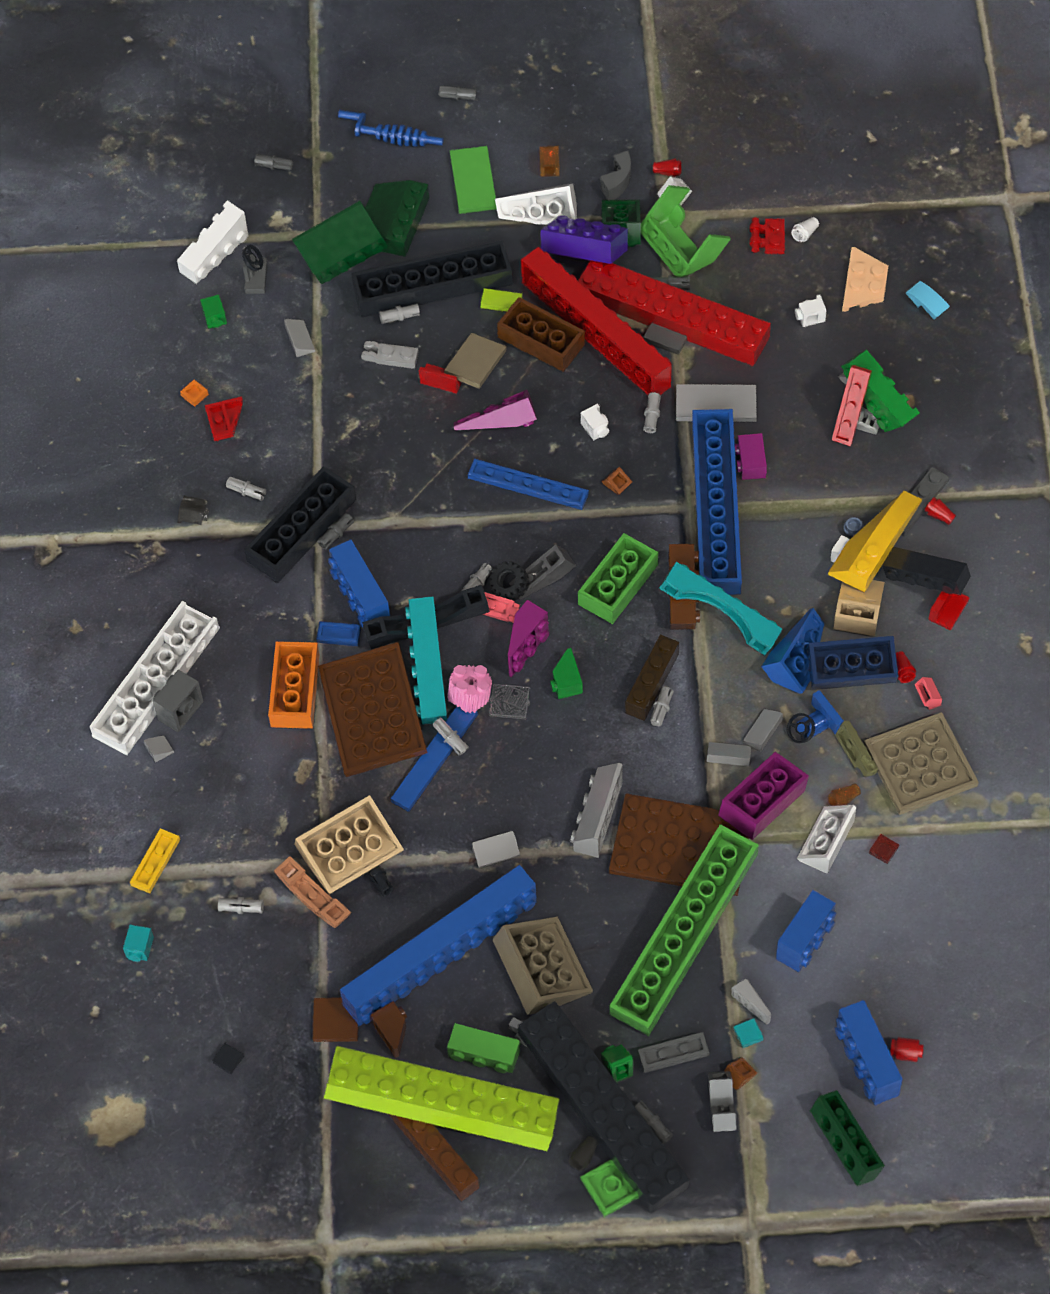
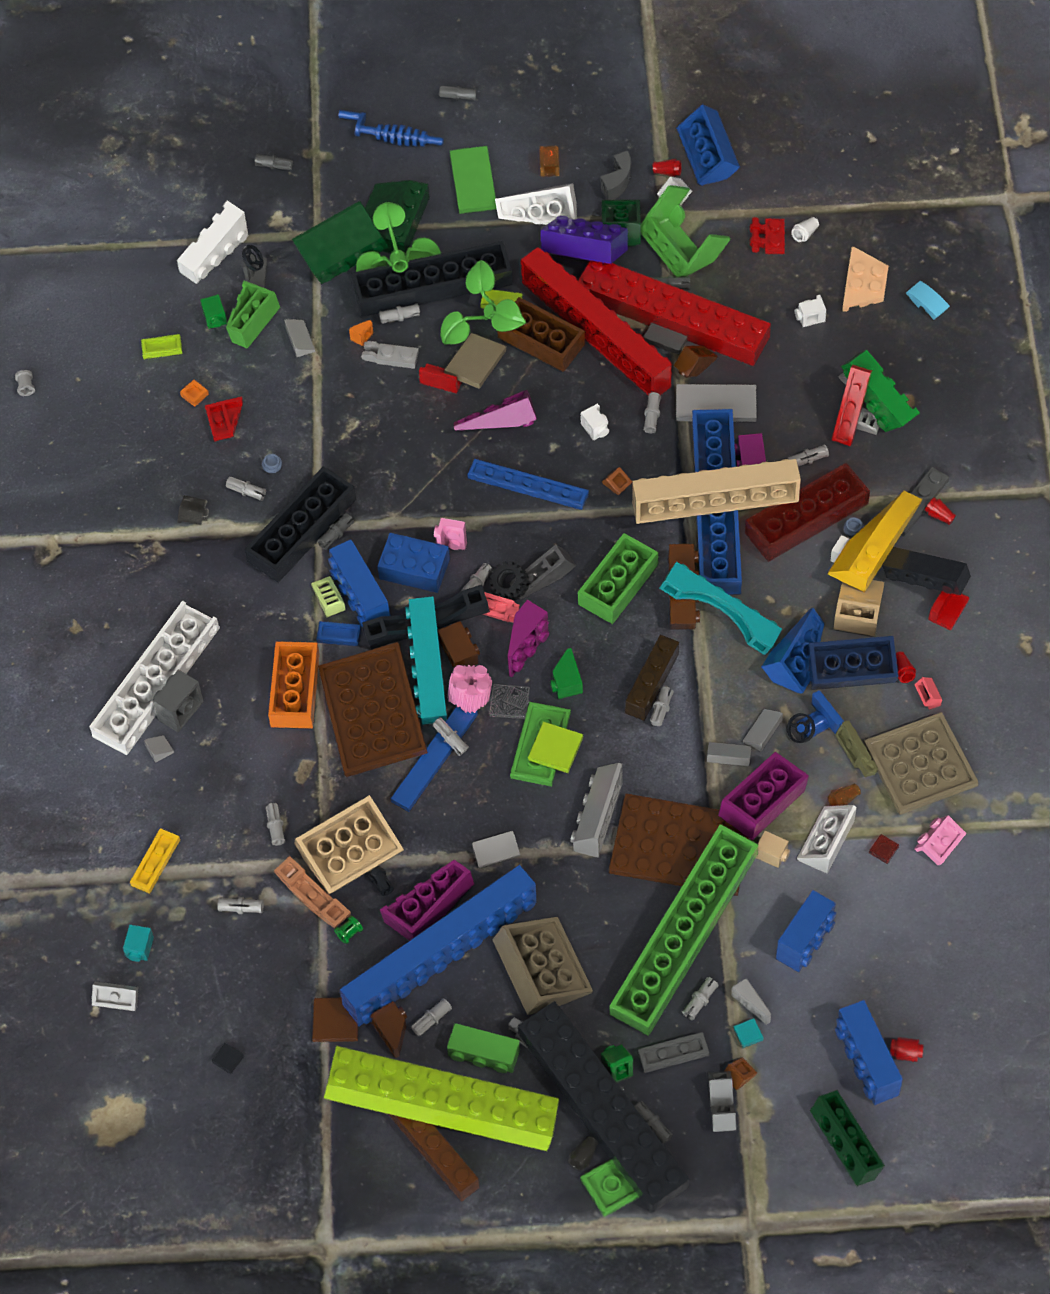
(24, 381): none -> light grey bush
(114, 996): none -> plate
(161, 346): none -> lime tile
(251, 313): none -> bright green wedge
(271, 463): none -> sand blue plate
(275, 824): none -> light grey axle
(333, 608): none -> yellowish green slope
(348, 929): none -> green bush
(361, 332): none -> orange slope
(388, 216): none -> bright green plant
(413, 562): none -> blue brick
(428, 900): none -> magenta wedge
(431, 1017): none -> light grey axle
(451, 534): none -> bright pink bracket
(458, 646): none -> reddish brown brick
(504, 316): none -> bright green plant
(536, 715): none -> bright green tile
(555, 747): none -> lime tile
(694, 360): none -> reddish brown slope
(700, 998): none -> light grey pin
(707, 146): none -> blue slope
(716, 491): none -> tan brick
(772, 849): none -> tan brick
(819, 507): none -> clear red brick
(820, 452): none -> light grey pin
(940, 839): none -> bright pink bracket

